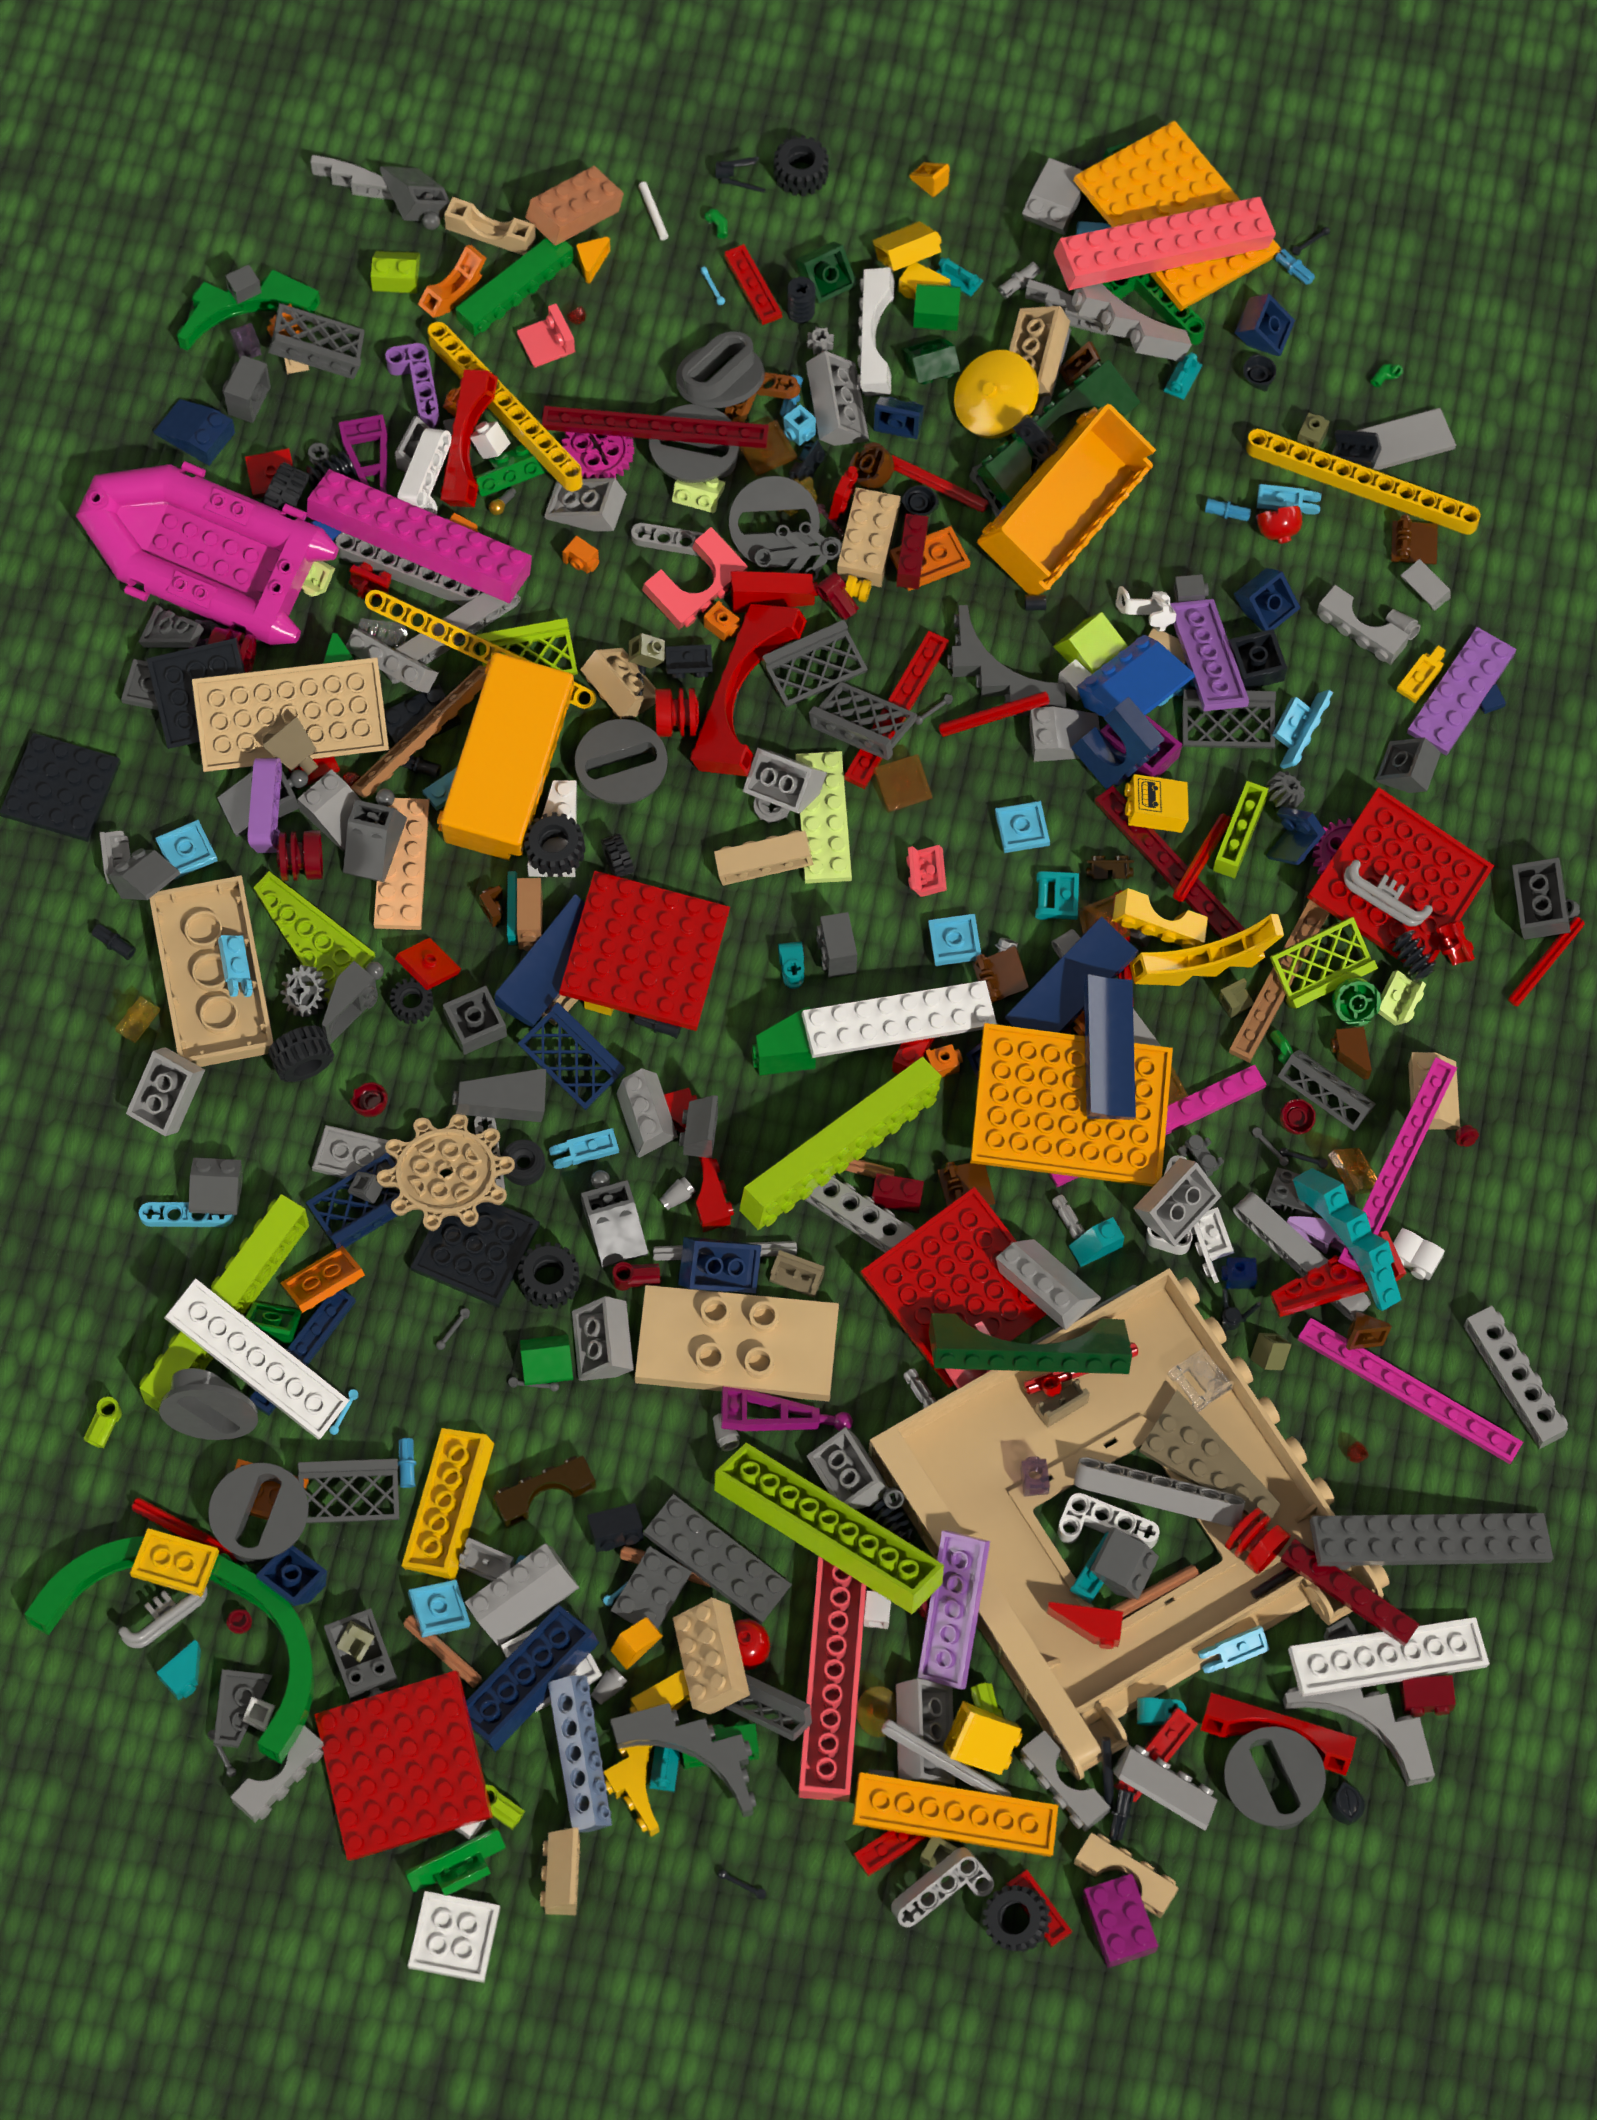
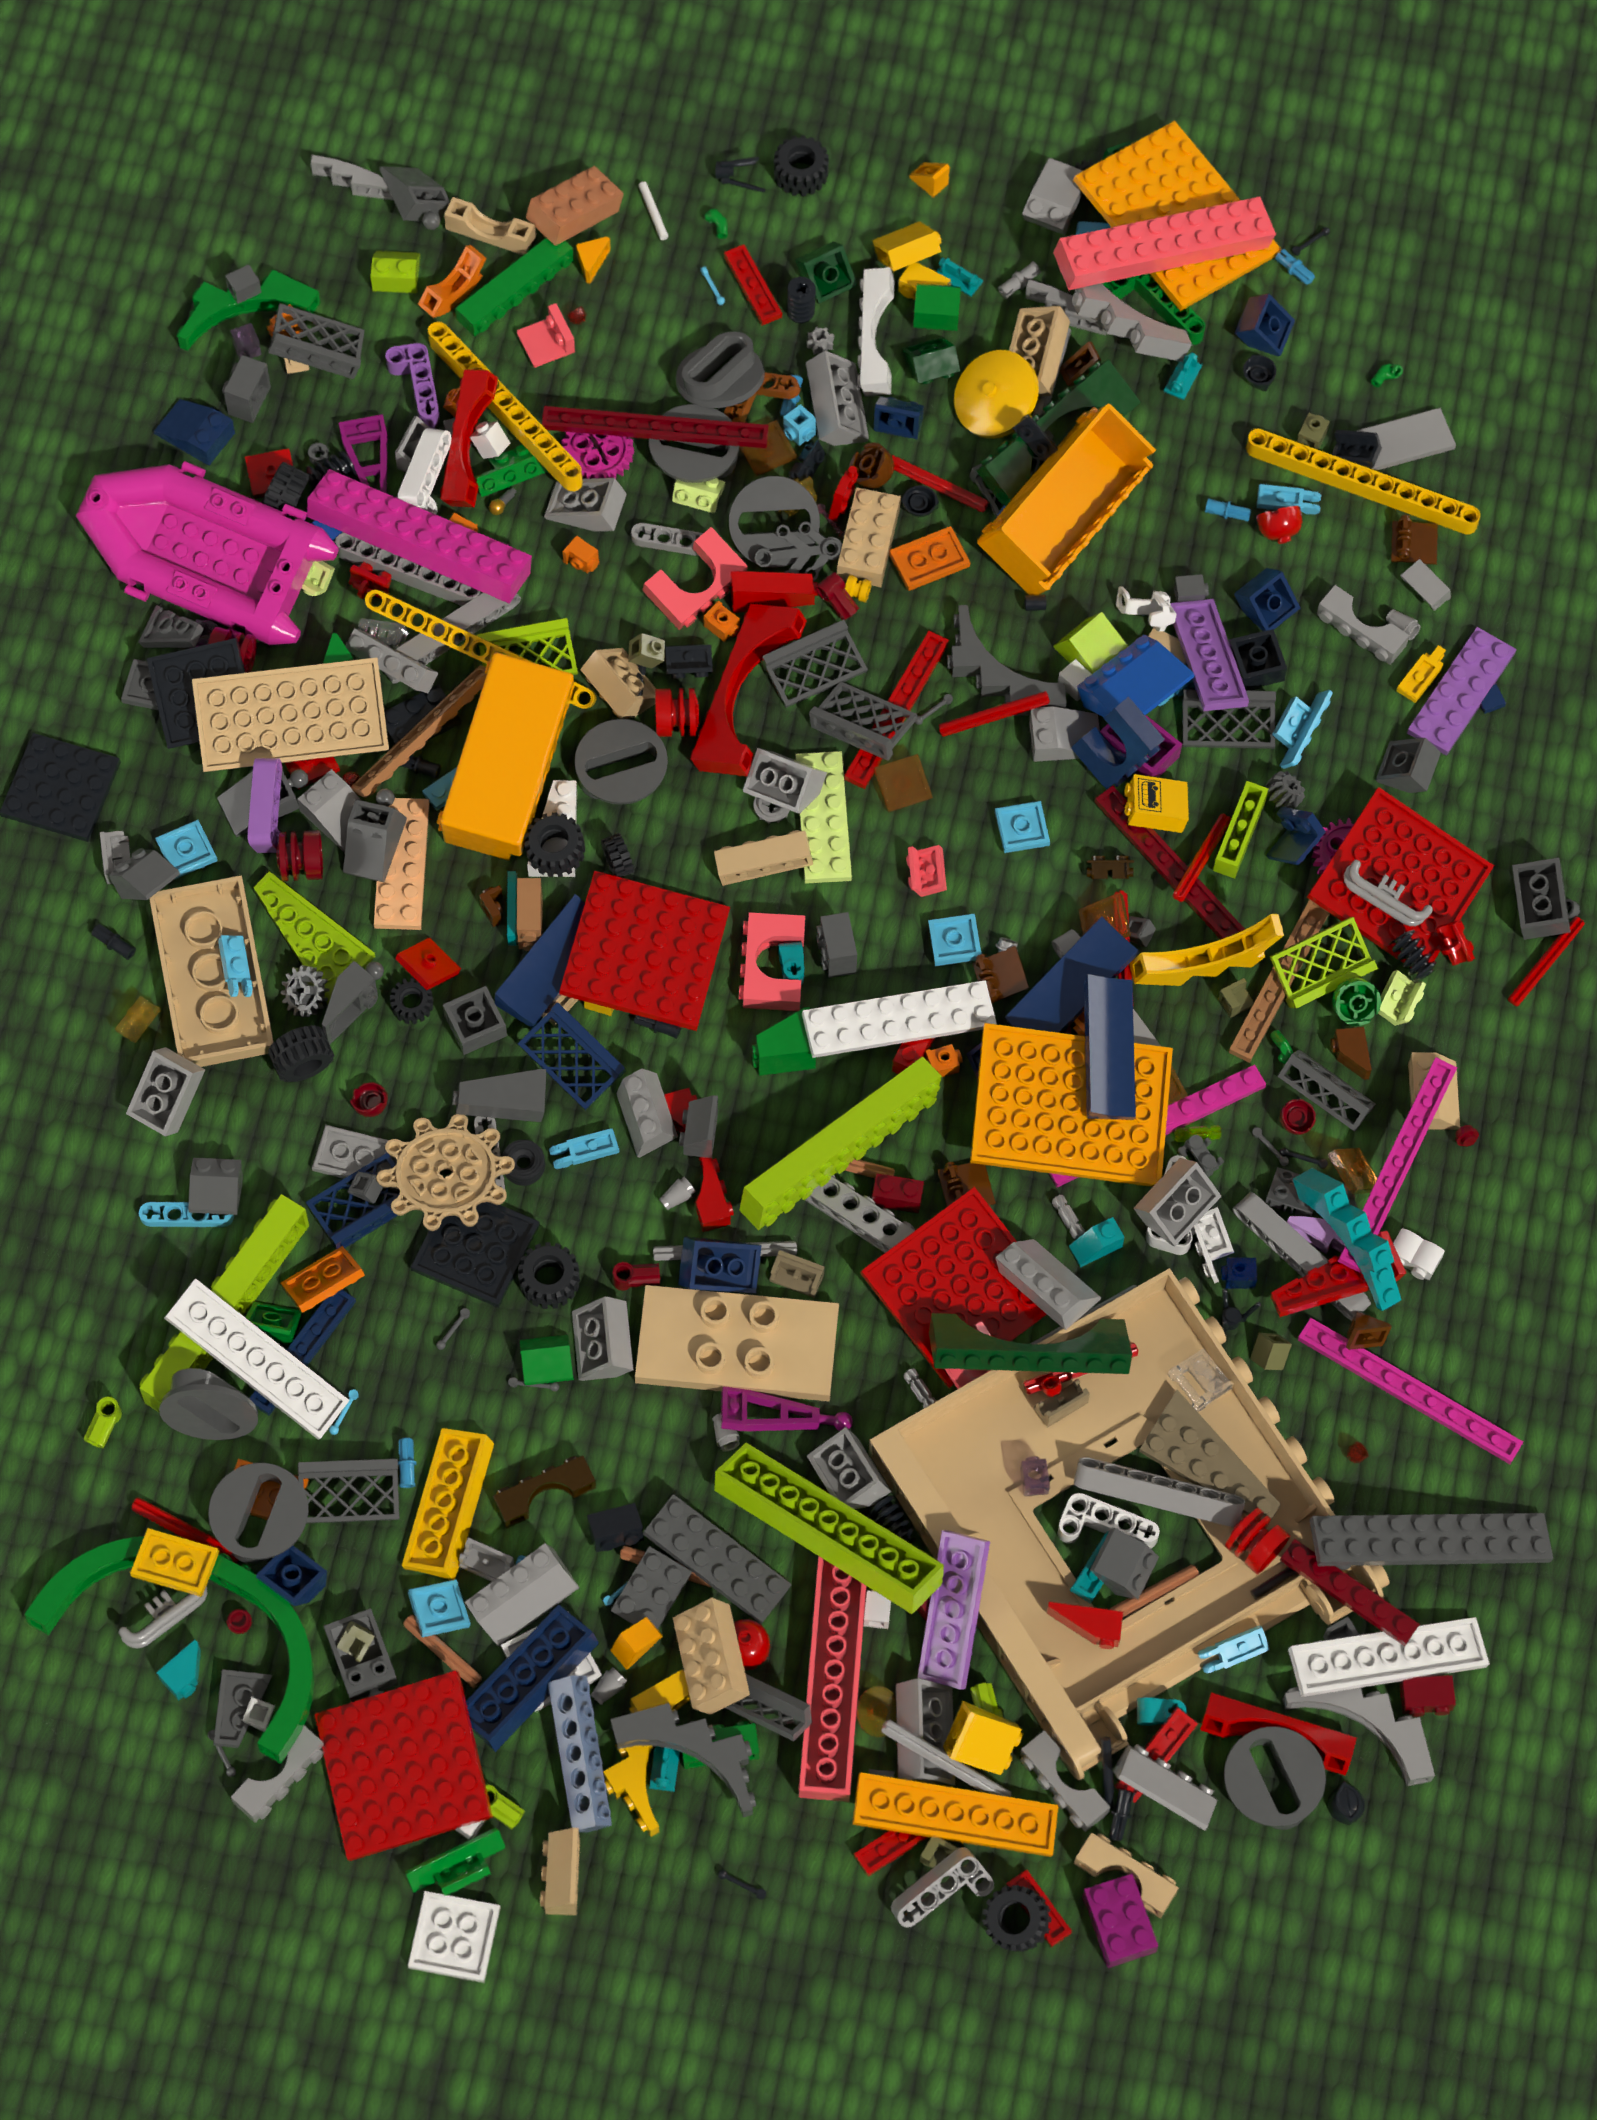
(293, 747): dark tan torso -> none
(613, 1226): slope -> none
(758, 989): none -> coral arch
(899, 1497): dark grey hinge -> none
(912, 551): dark red brick -> none
(1065, 895): teal plate -> none
(1135, 911): yellow arch -> none
(1213, 1132): none -> clear neon green axle
(1541, 1431): light grey brick -> none

